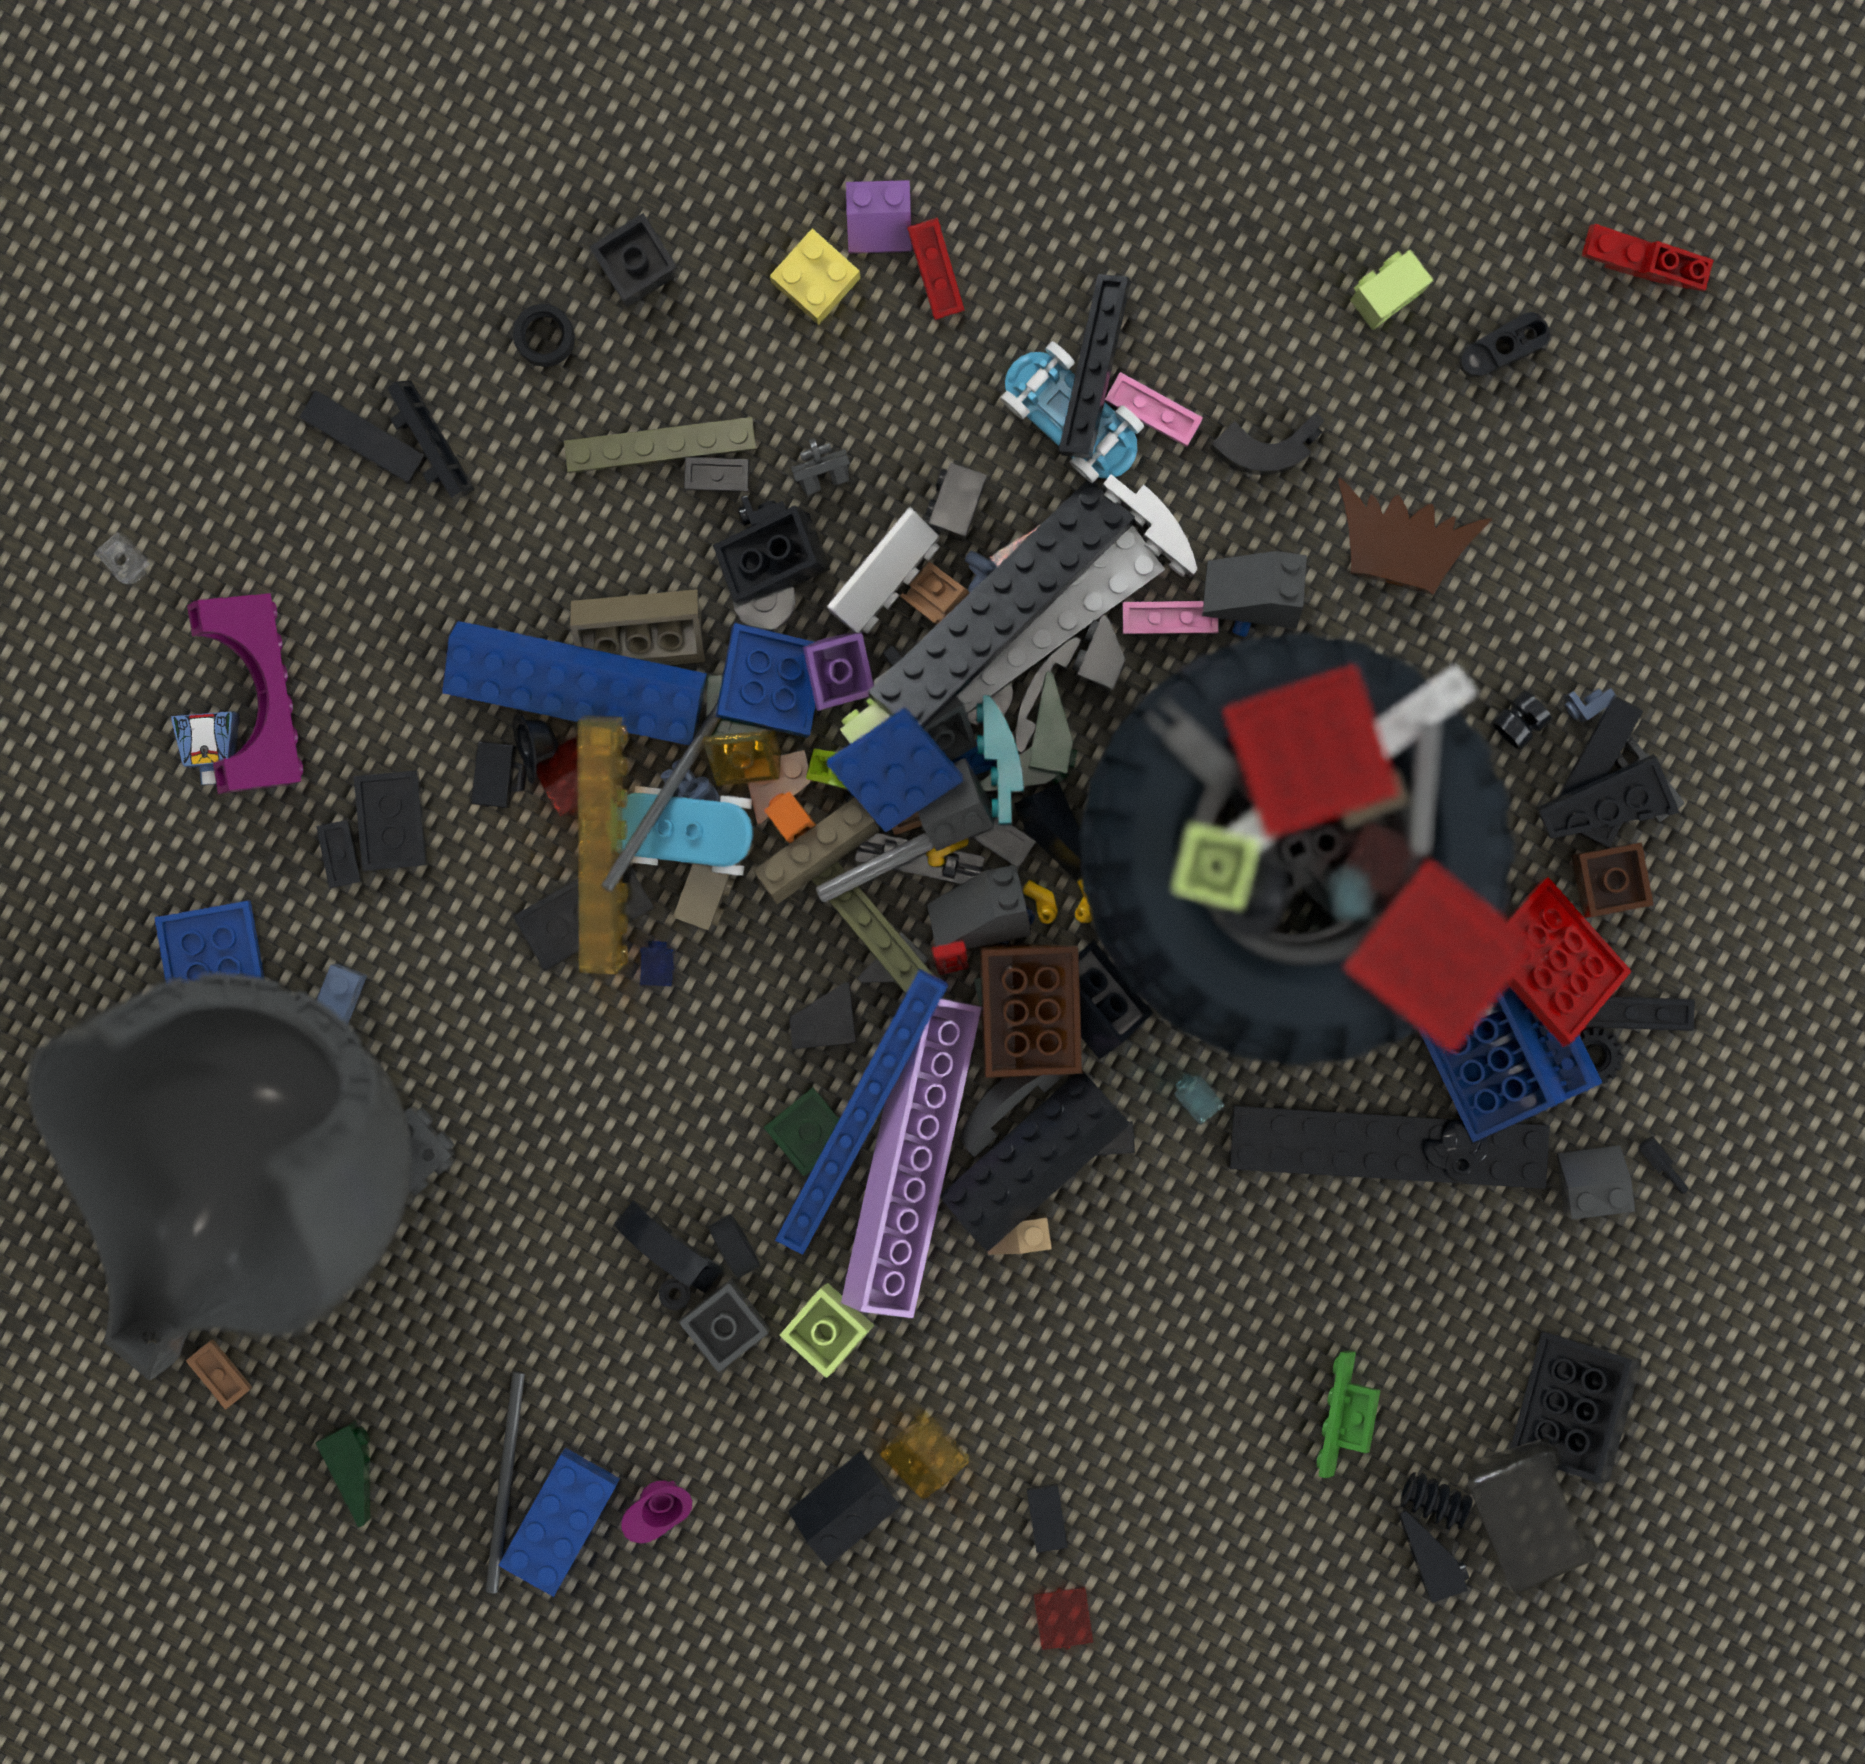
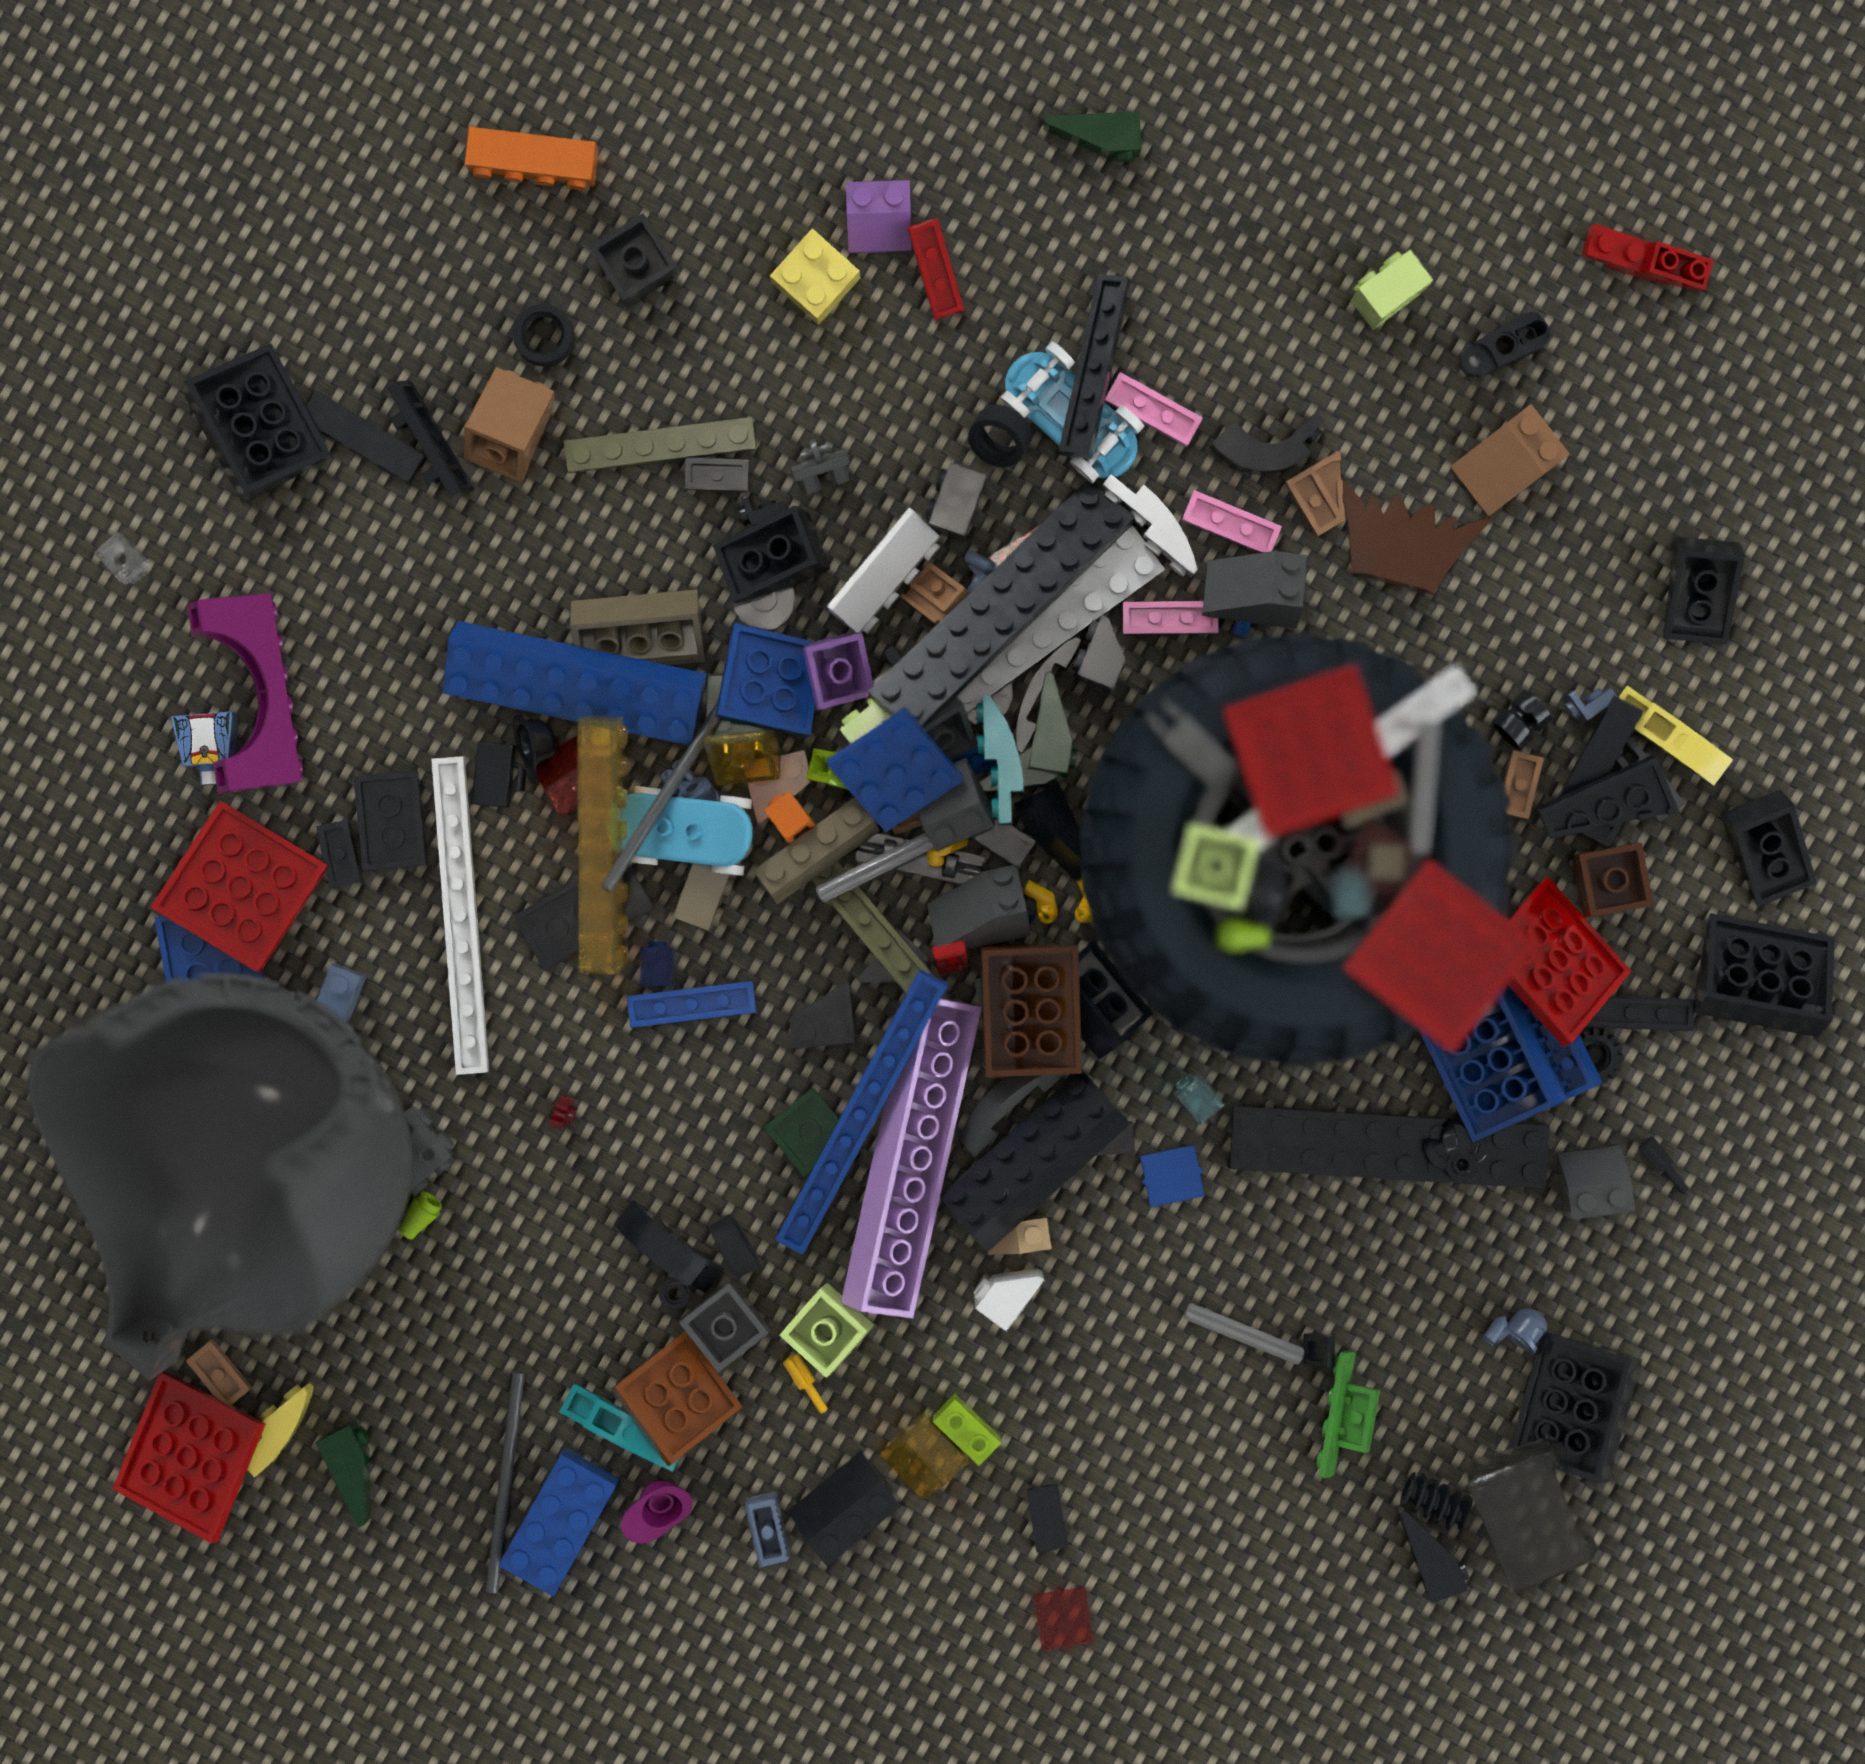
(189, 1457): none -> red plate
(239, 887): none -> red plate
(255, 422): none -> black slope
(280, 1427): none -> light yellow slope
(420, 1214): none -> lime cone
(460, 915): none -> white plate
(507, 424): none -> medium nougat slope
(531, 157): none -> orange brick
(564, 1112): none -> dark red plate
(610, 1423): none -> teal slope
(676, 1398): none -> dark orange plate
(691, 1004): none -> blue plate
(767, 1529): none -> sand blue brick
(803, 1379): none -> yellow axle
(967, 1429): none -> lime brick
(991, 451): none -> black tyre
(1006, 1295): none -> white slope
(1106, 134): none -> dark green slope
(1172, 1175): none -> blue piece
(1231, 523): none -> bright pink plate
(1241, 935): none -> lime cone
(1244, 1333): none -> light grey axle
(1319, 494): none -> medium nougat wing
(1319, 1350): none -> black tile
(1386, 862): none -> dark tan tile
(1509, 460): none -> medium nougat slope
(1521, 782): none -> medium nougat plate
(1523, 1330): none -> sand blue piece
(1678, 739): none -> light yellow slope
(1703, 590): none -> black slope
(1766, 976): none -> black slope
(1769, 847): none -> black slope

